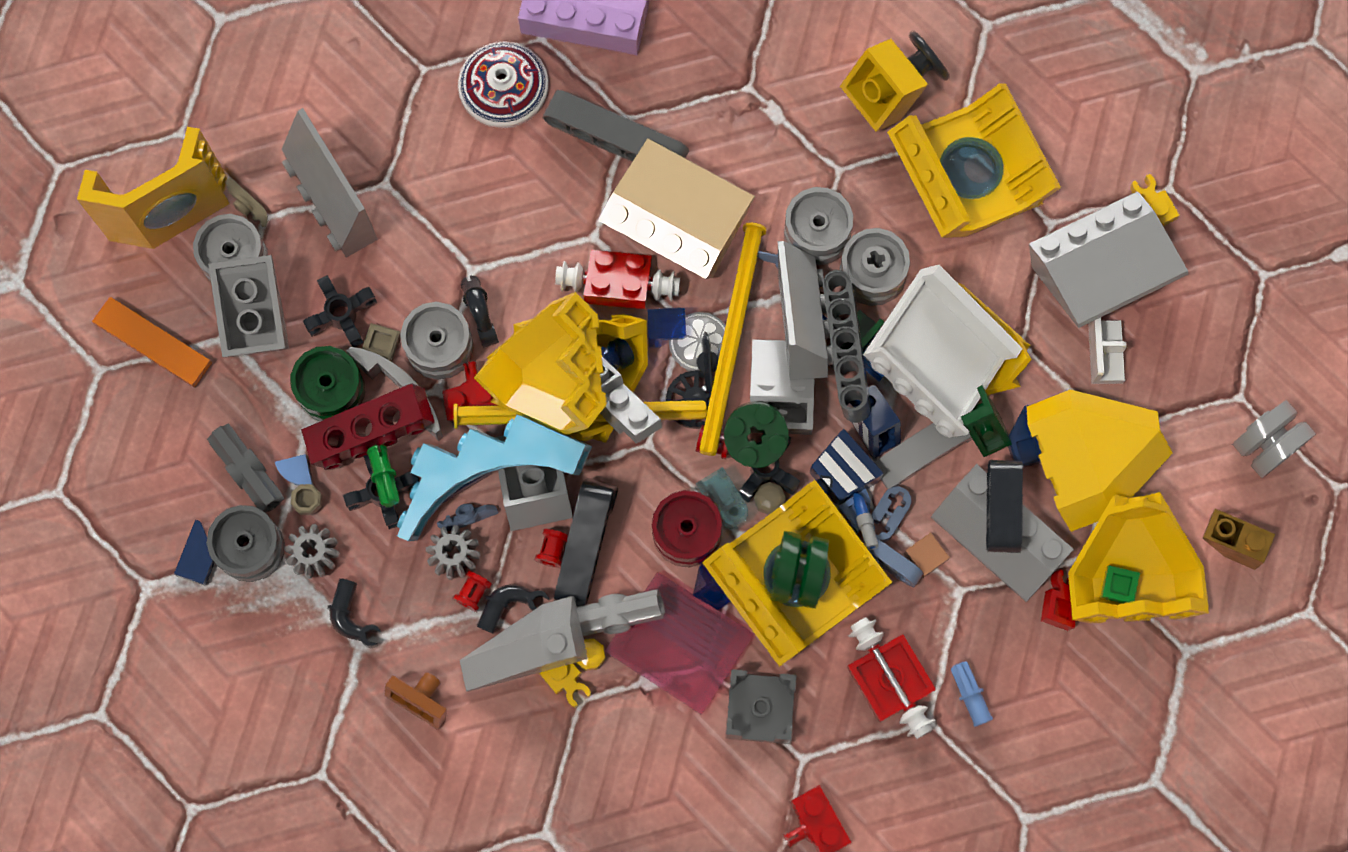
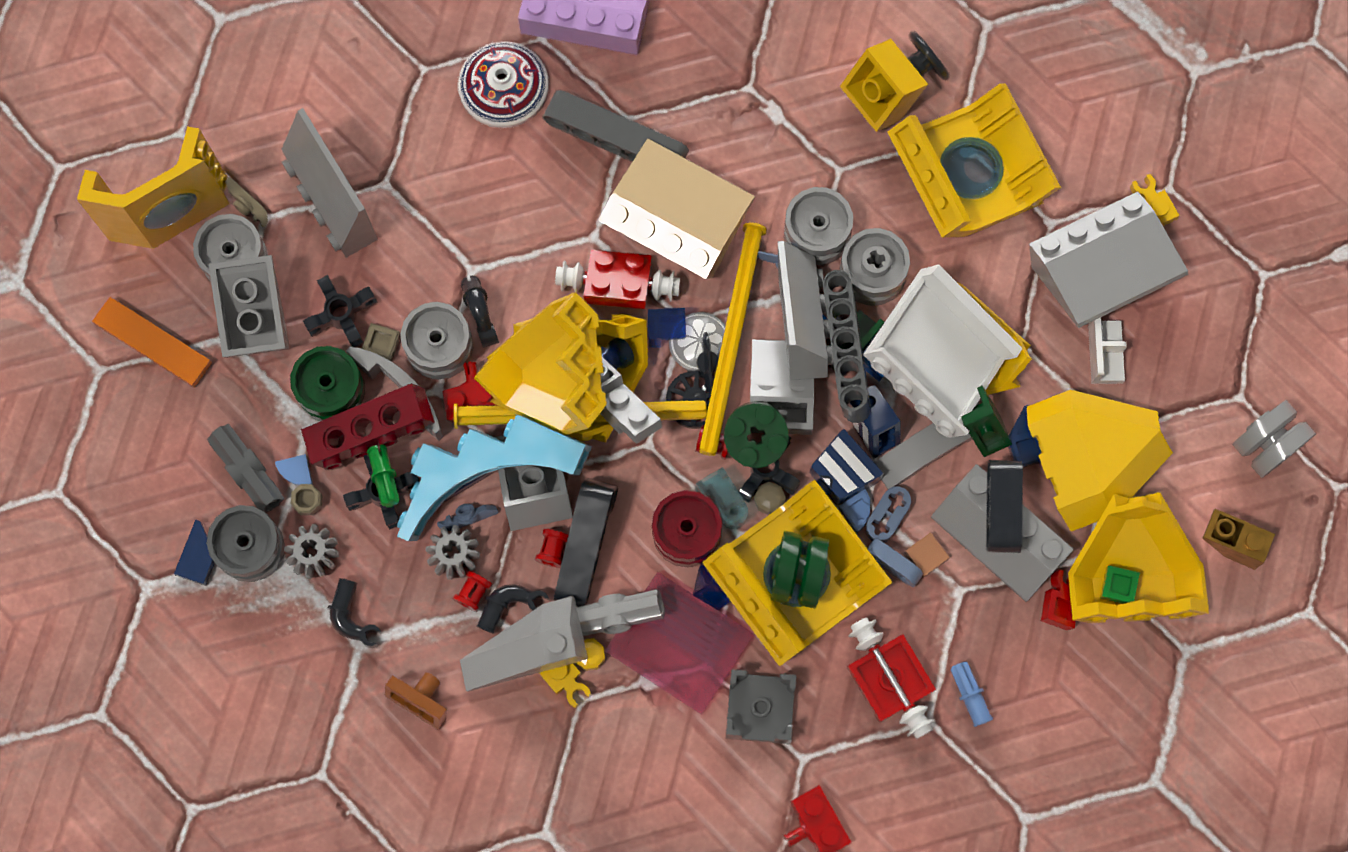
(865, 522): light grey piece -> none

